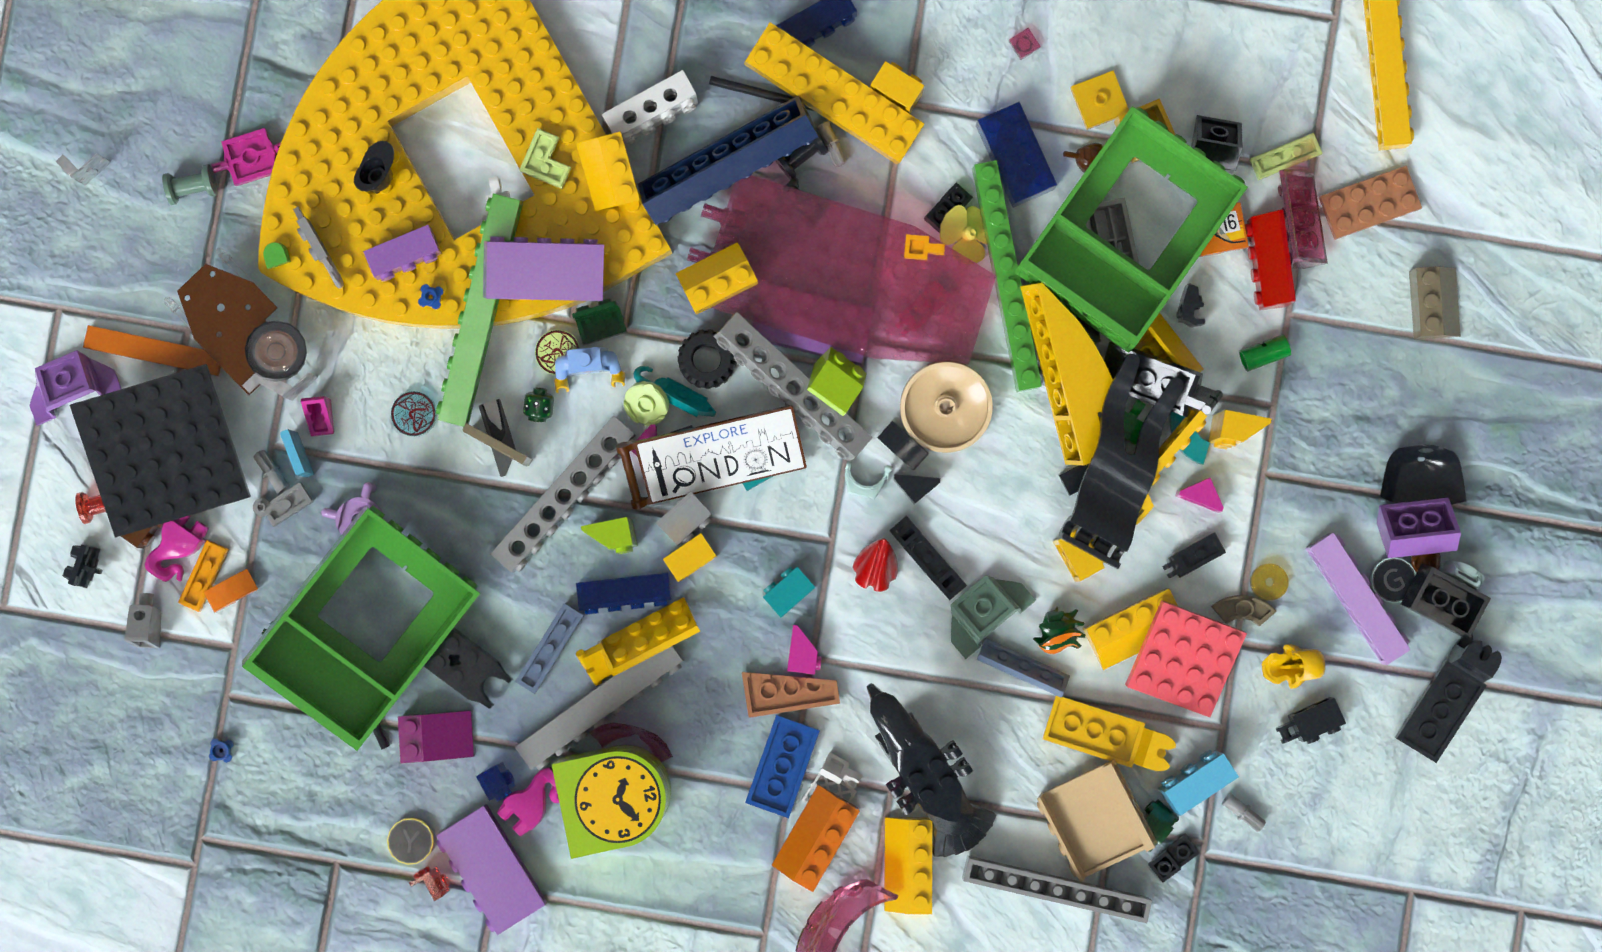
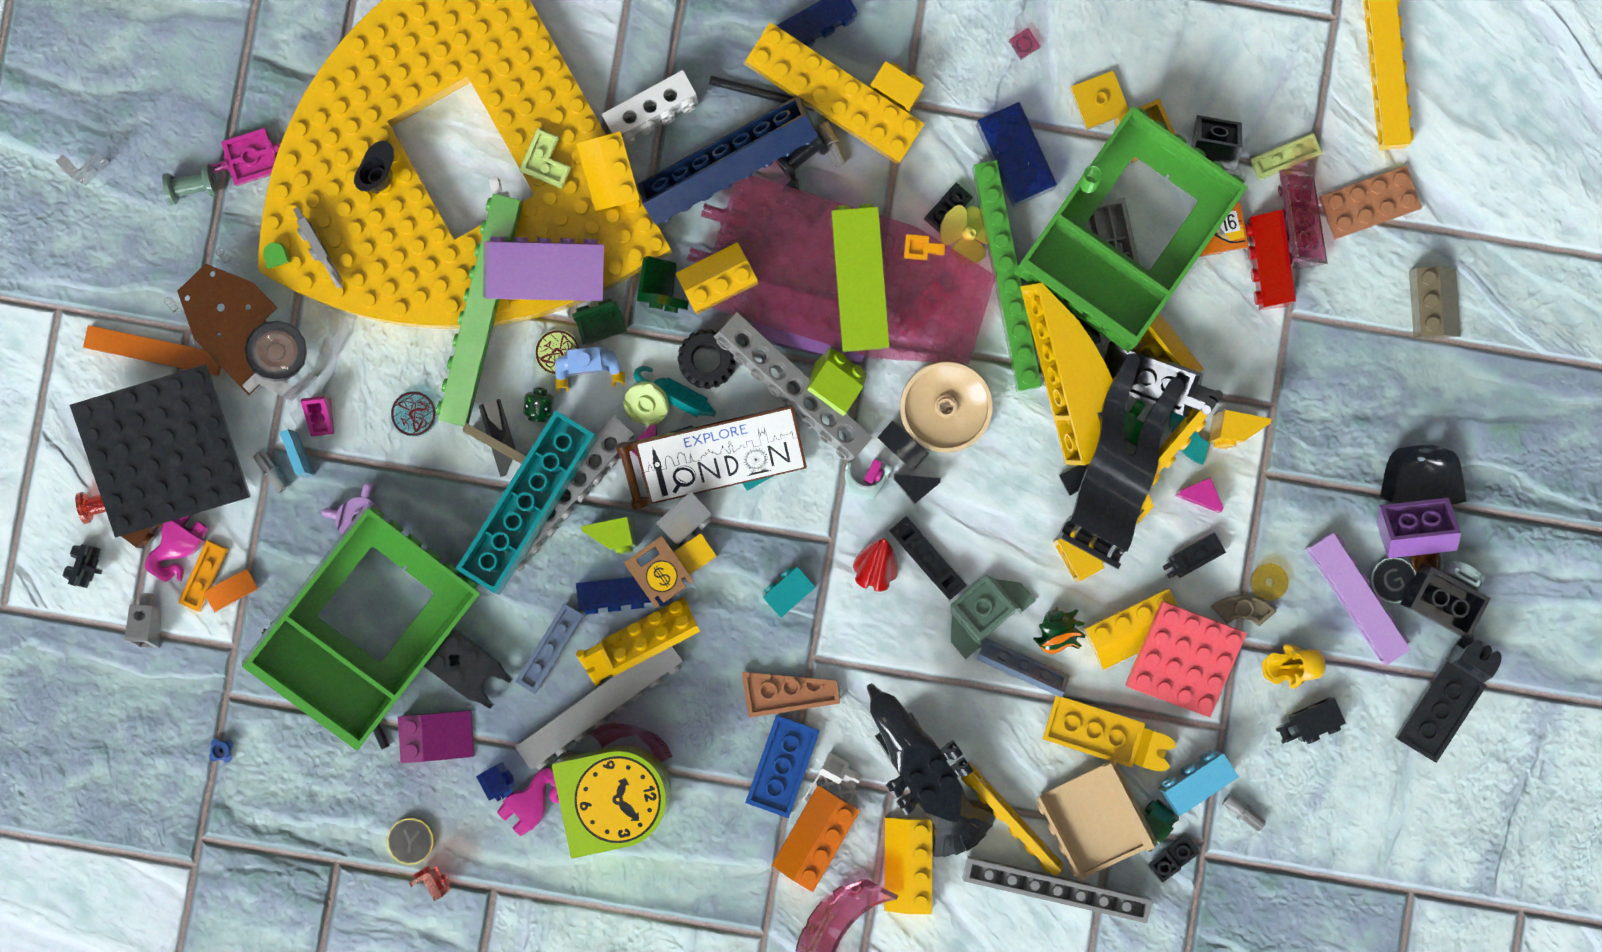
(69, 380): medium lavender piece -> none
(283, 505): light grey hinge -> none
(403, 253): medium lavender brick -> none
(435, 301): blue plate -> none
(491, 870): medium lavender brick -> none
(527, 503): none -> teal brick
(657, 285): none -> dark green bracket
(660, 575): none -> medium nougat container
(802, 654): dark pink slope -> none
(860, 278): none -> lime brick
(874, 472): none -> dark pink plate
(1017, 826): none -> yellow plate
(1084, 155): reddish brown piece -> none
(1091, 171): none -> bright green piece
(1188, 304): black hand -> none
(1266, 353): green pin -> none

